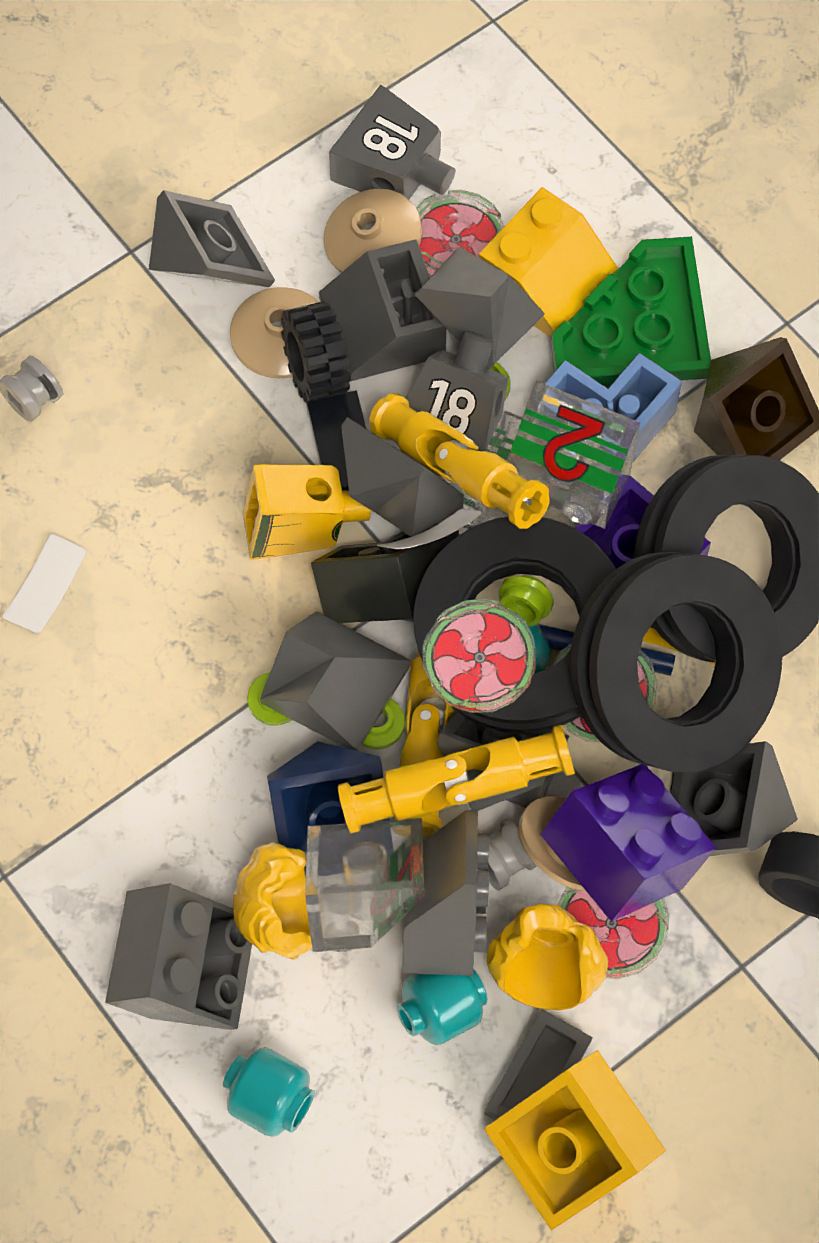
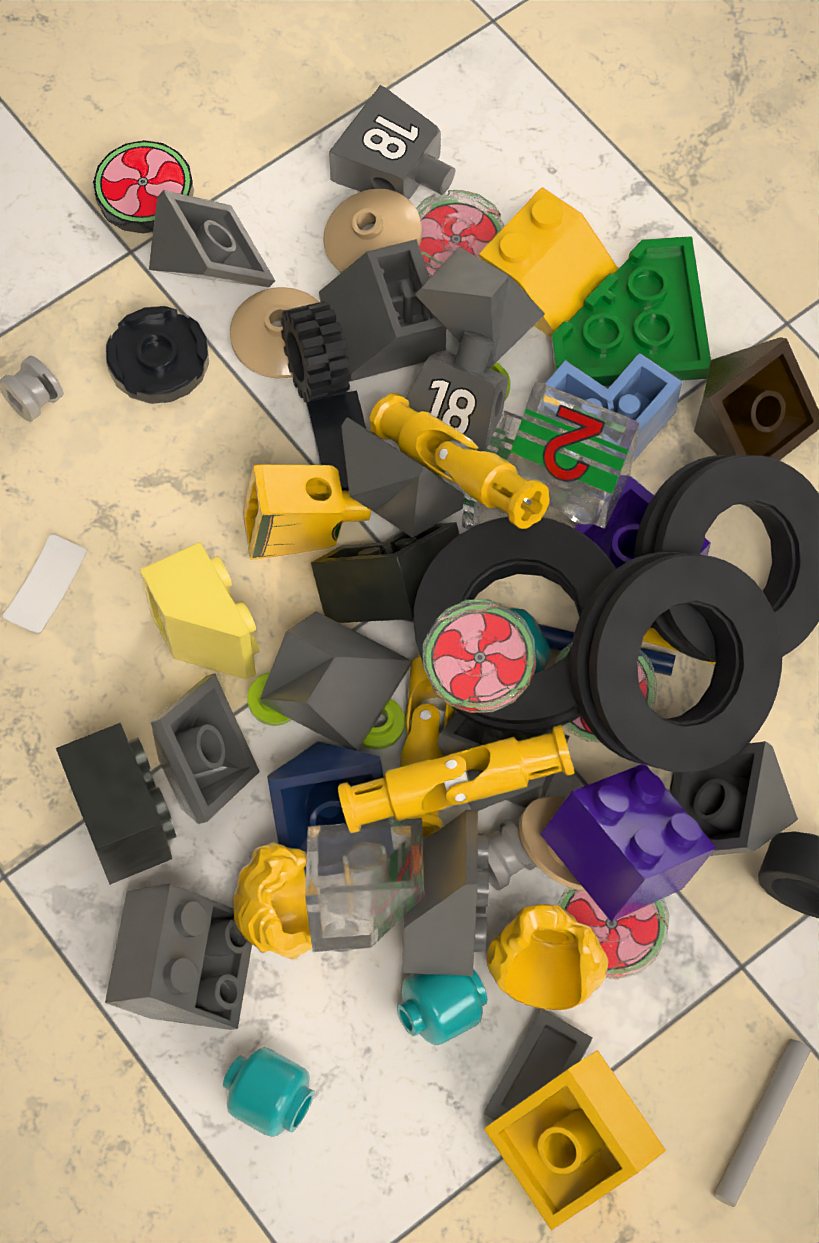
(118, 801): none -> pearl dark grey brick
(134, 178): none -> tile
(157, 355): none -> black tile
(197, 613): none -> light yellow slope
(203, 750): none -> dark grey slope
(448, 526): white sticker -> none
(526, 597): lime plate -> none
(762, 1123): none -> light grey bar

